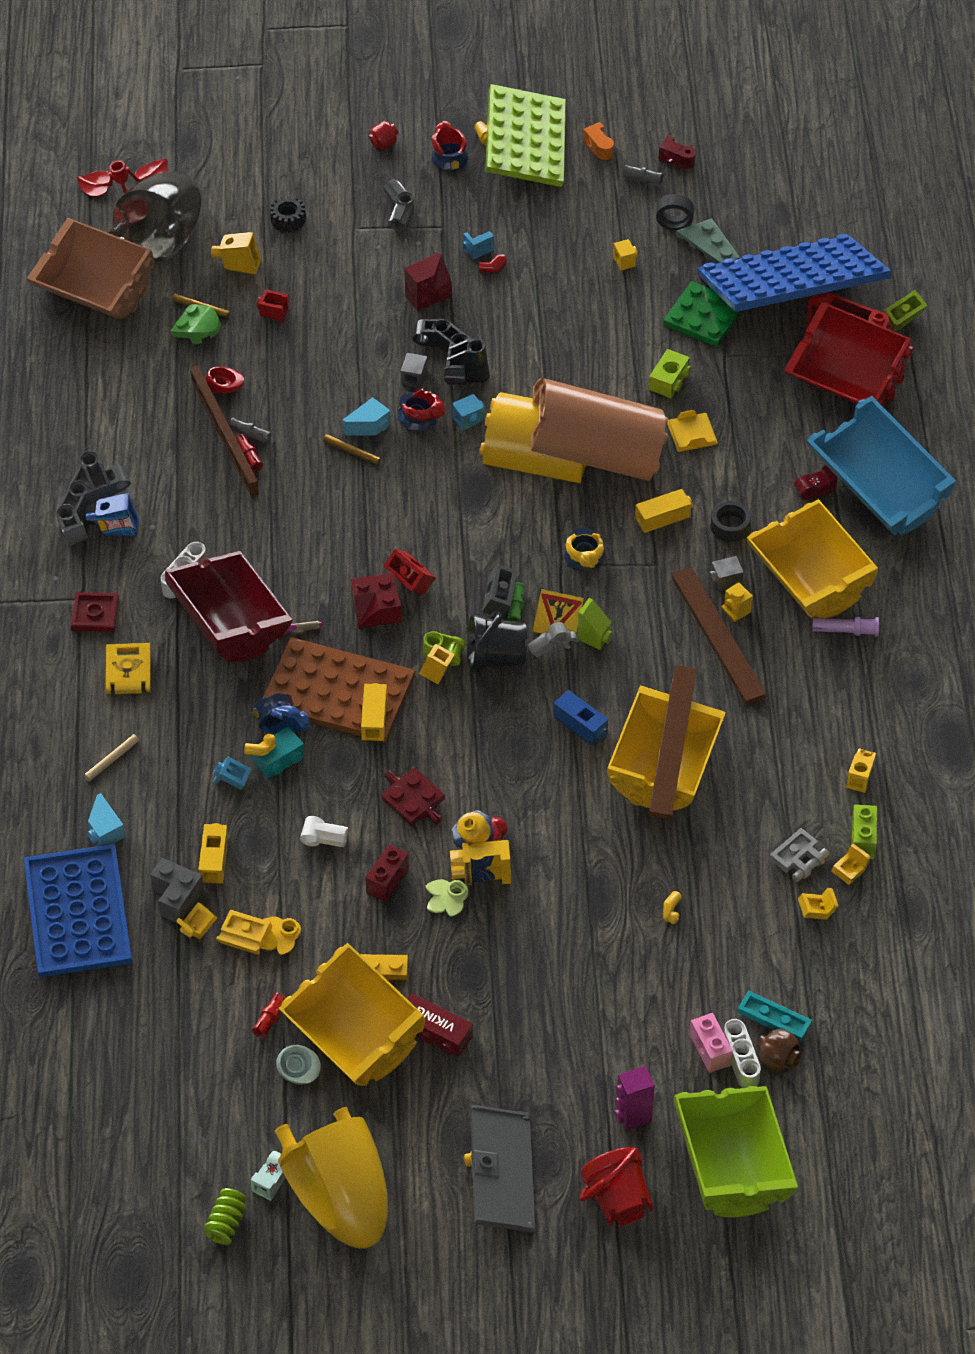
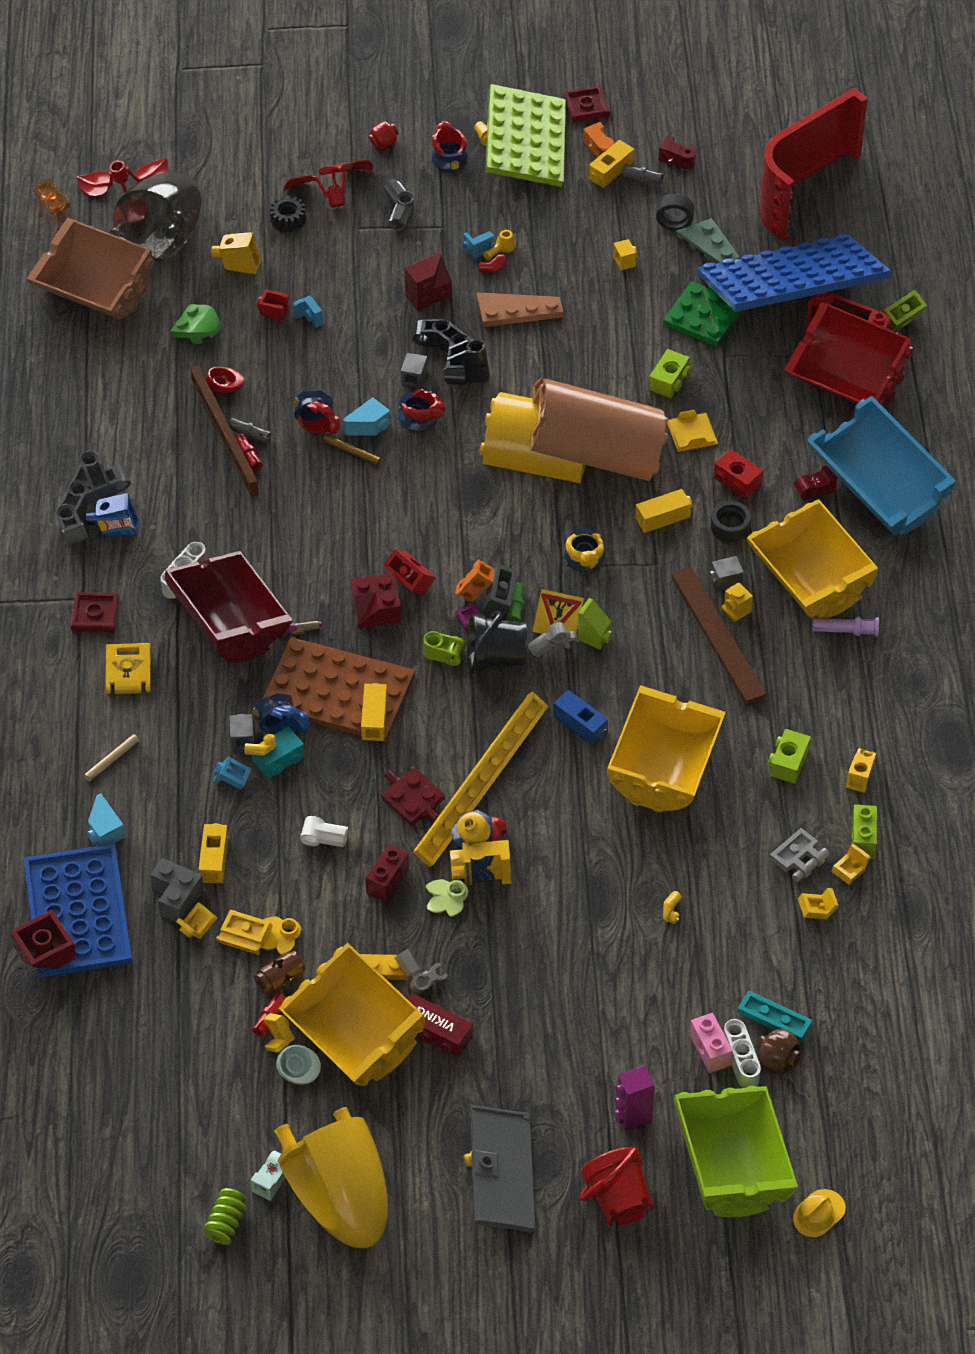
(44, 942): none -> dark red slope
(51, 196): none -> clear orange plate
(187, 301): pearl gold bar -> none
(241, 731): none -> flat silver brick
(270, 979): none -> reddish brown piece
(281, 1032): none -> yellow bracket
(308, 308): none -> dark azure bracket
(316, 412): none -> piece
(335, 193): none -> red plant
(419, 981): none -> light grey bar
(436, 664): yellow brick -> none
(463, 615): none -> magenta tile
(468, 412): dark azure brick -> none
(475, 581): none -> orange leg
(481, 778): none -> yellow plate
(504, 243): none -> yellow bar
(511, 308): none -> nougat wing
(586, 104): none -> dark red tile
(611, 163): none -> yellow brick
(672, 742): reddish brown tile -> none
(738, 473): none -> red brick
(789, 767): none -> lime brick
(805, 150): none -> red panel
(819, 1213): none -> yellow piece

